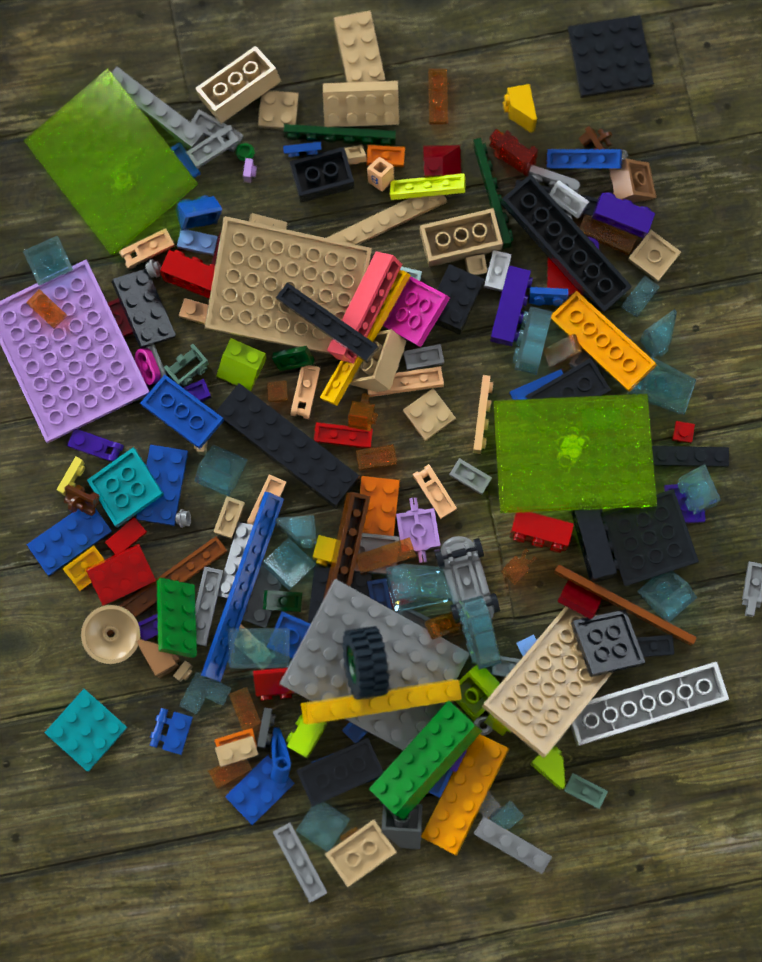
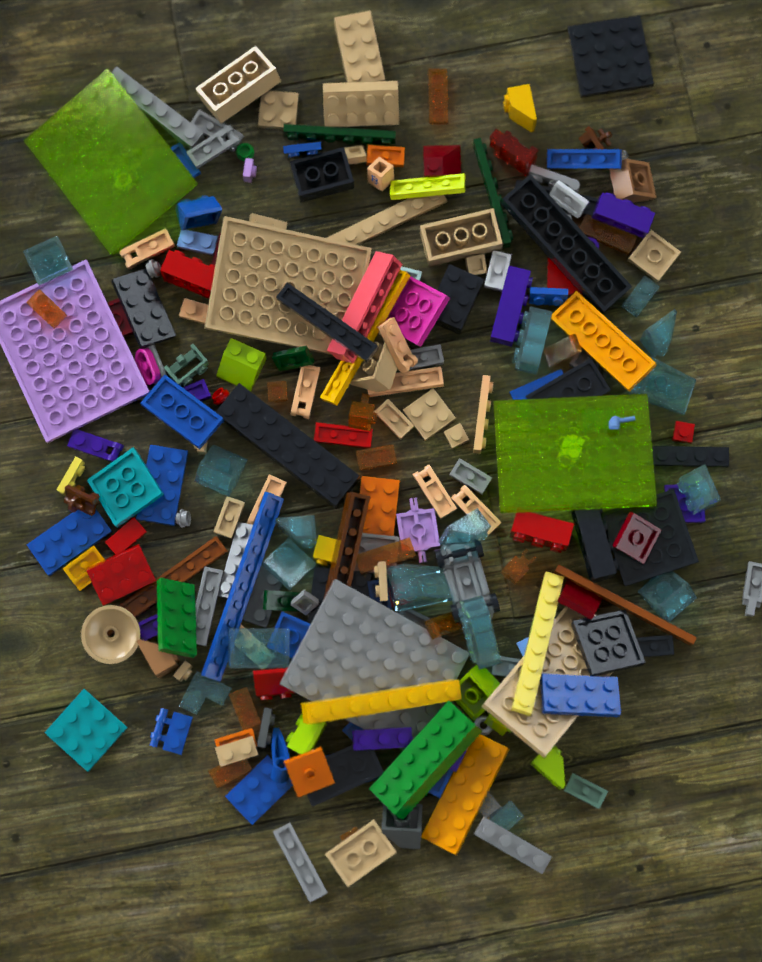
(220, 396): none -> red plate
(304, 602): none -> light grey plate
(309, 772): none -> orange plate
(323, 825): clear light blue plate -> none
(365, 662): black wheel -> none
(381, 589): none -> tan plate
(382, 738): none -> dark purple plate
(394, 419): none -> tan plate
(397, 345): none -> light nougat plate
(456, 436): none -> tan plate
(466, 529): none -> clear light blue slope
(473, 504): none -> light nougat plate
(537, 644): none -> light yellow plate
(580, 695): none -> plate
(614, 422): none -> medium blue hand
(636, 537): none -> plate
(649, 703): white brick -> none

